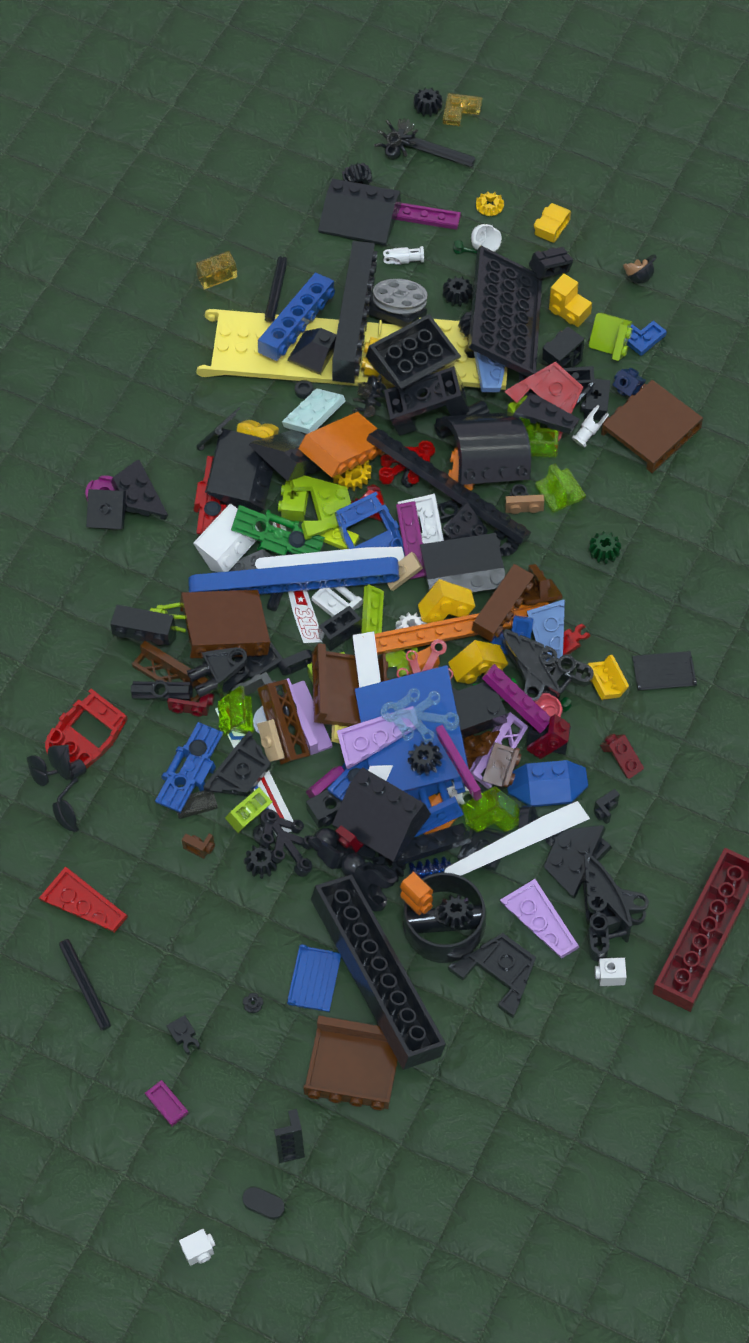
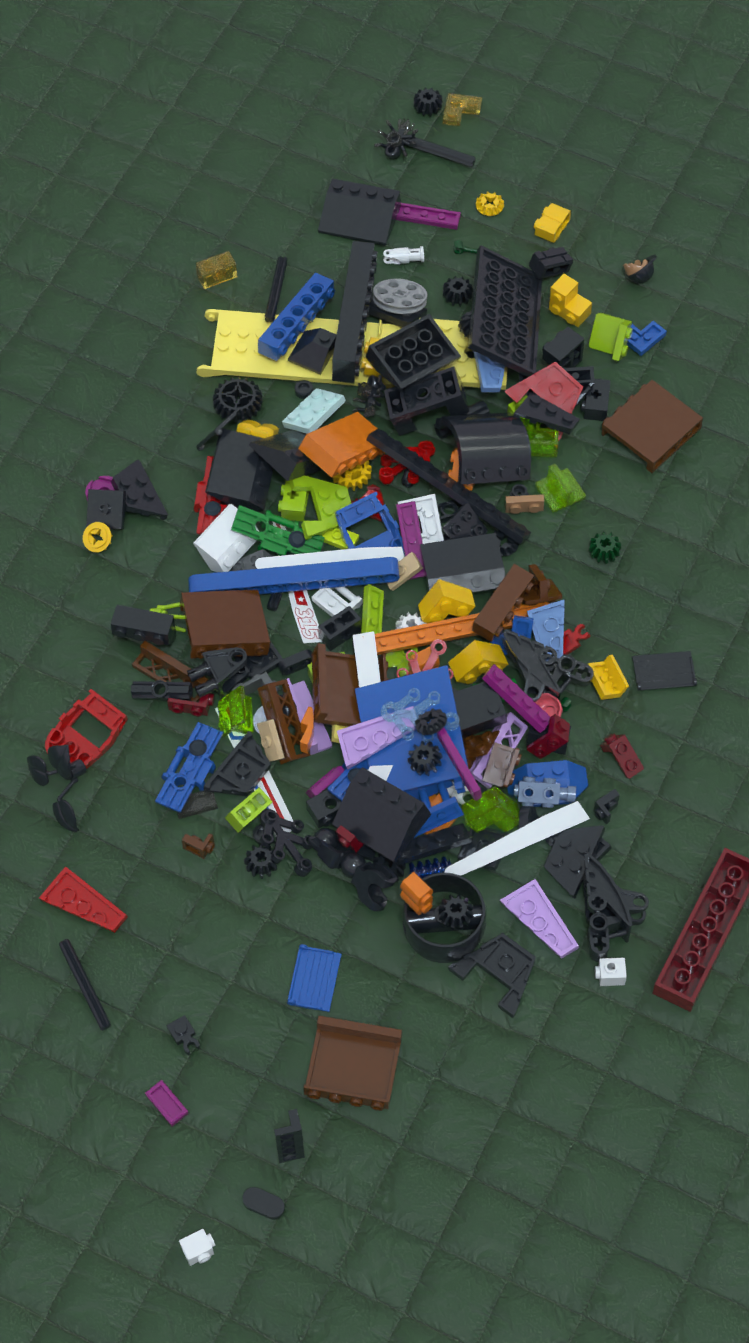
(95, 529): none -> yellow gear
(227, 394): none -> black gear
(255, 1007): black plate -> none
(307, 728): none -> orange slope
(358, 174): black gear -> none
(378, 972): black brick -> none
(435, 725): none -> black gear
(486, 236): white hair -> none
(539, 792): none -> sand blue brick
(588, 428): white piece -> none
(628, 381): dark blue brick -> none

